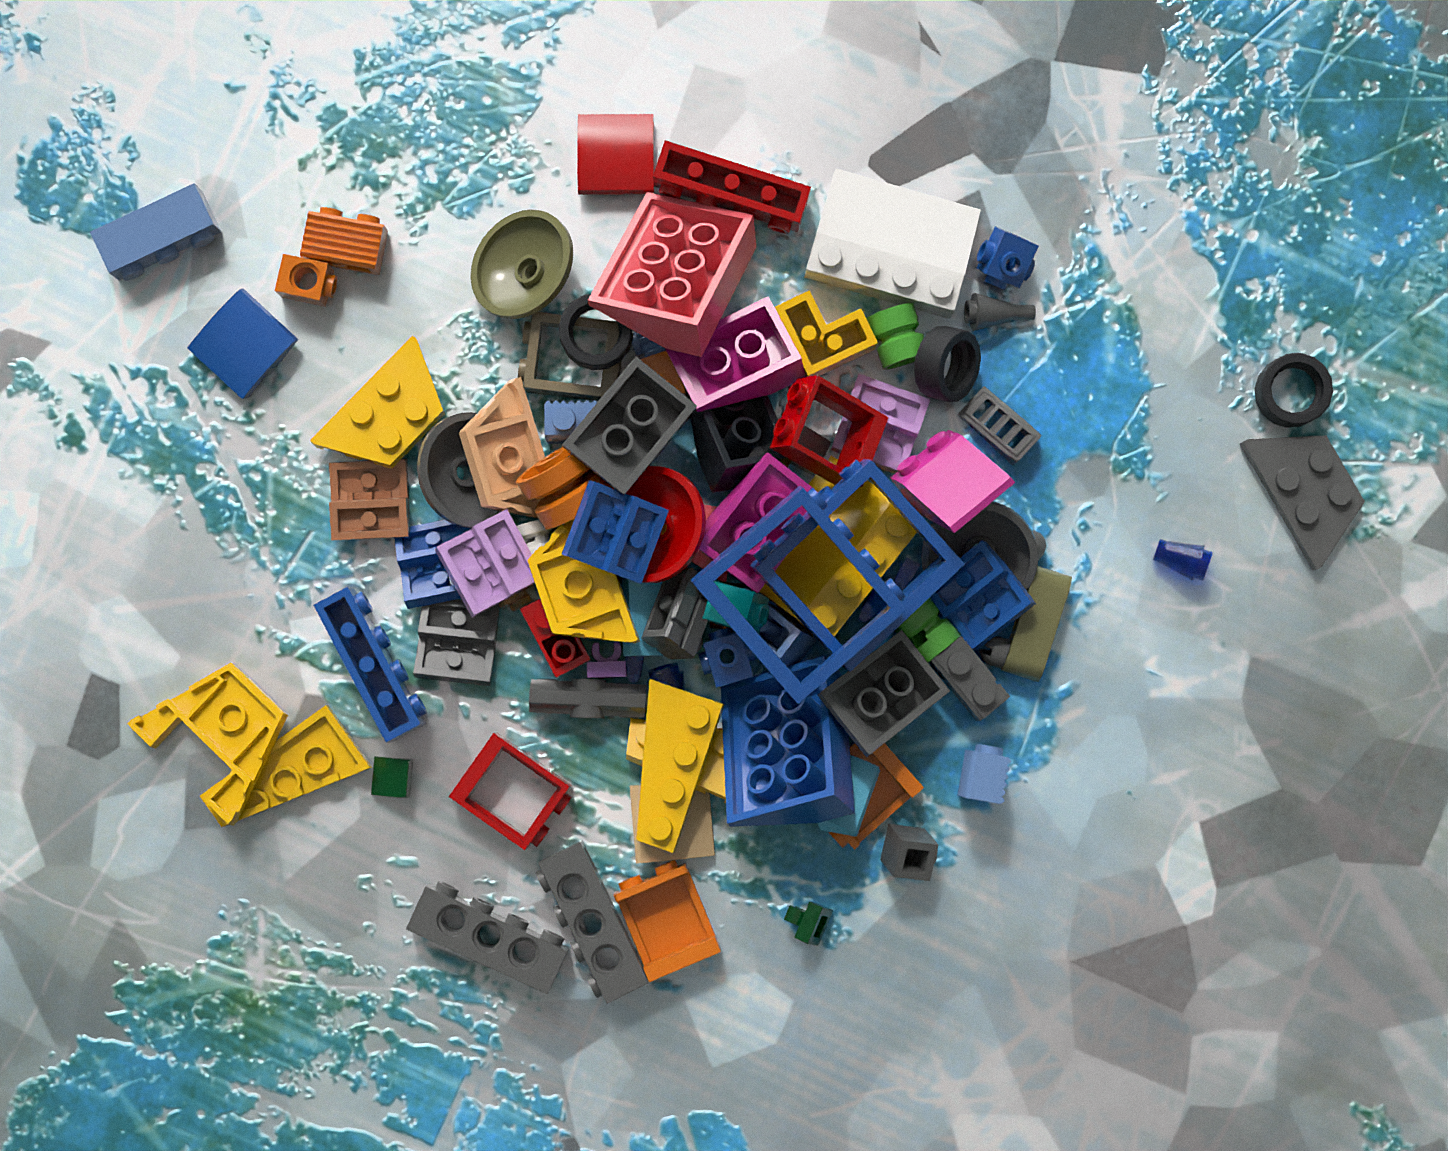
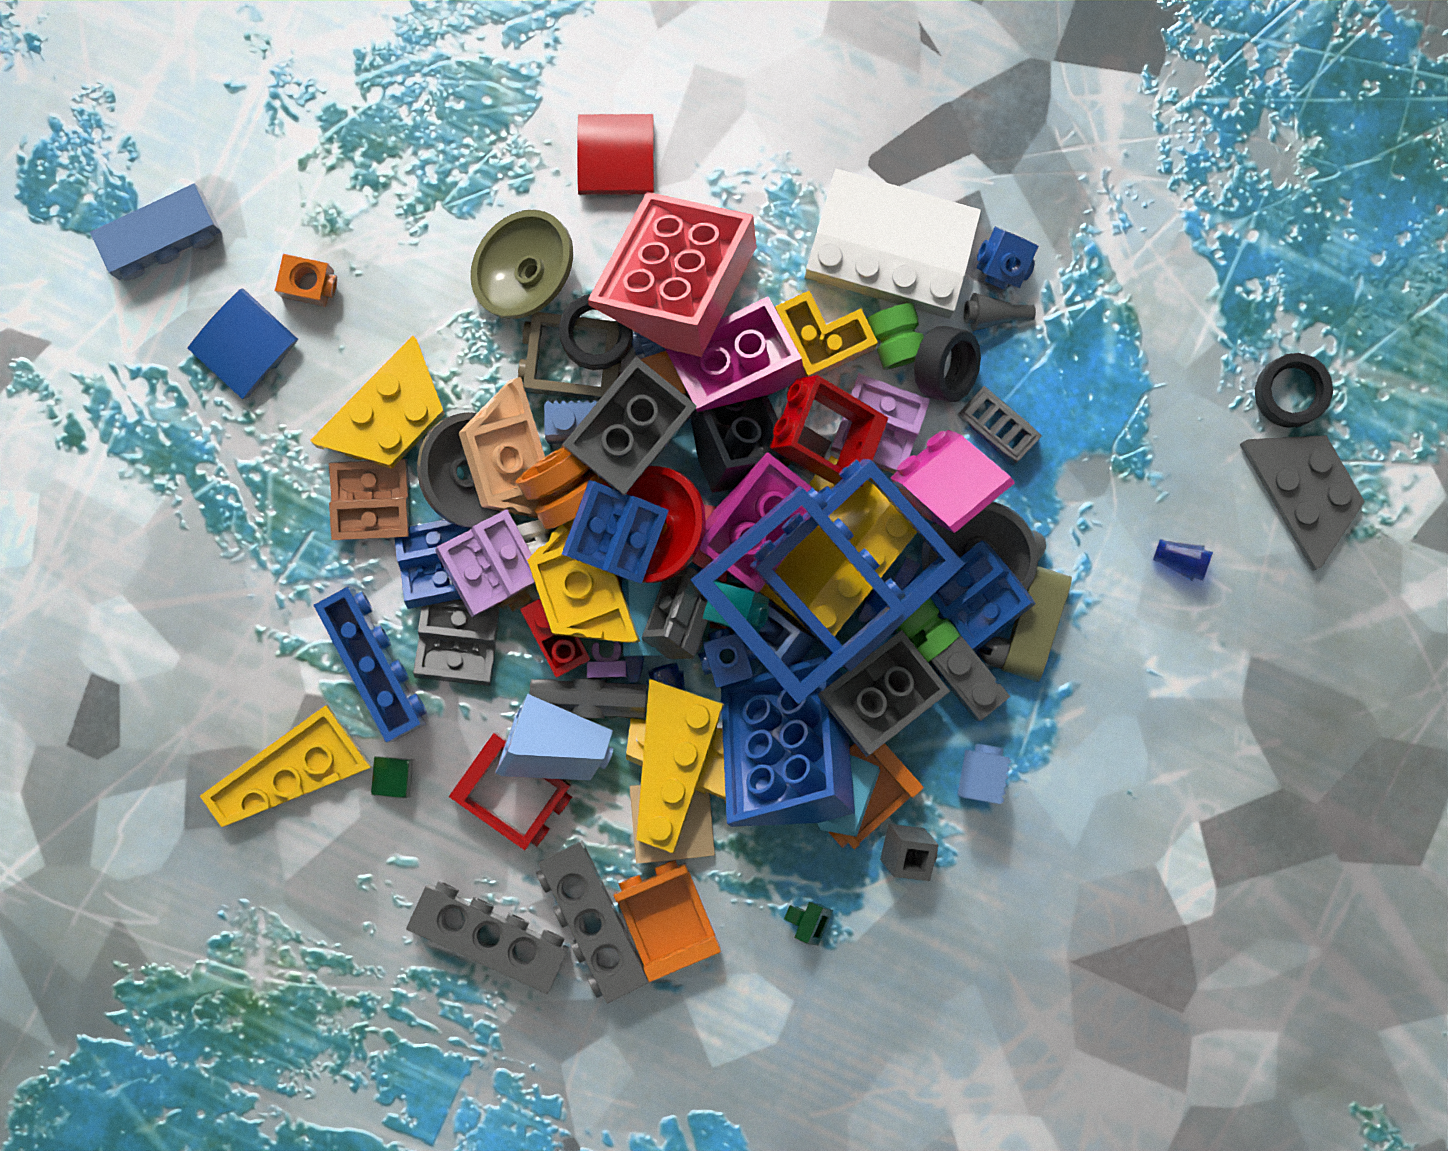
(232, 720): yellow wing -> none
(344, 241): orange brick -> none
(553, 744): none -> light blue slope
(731, 186): red brick -> none

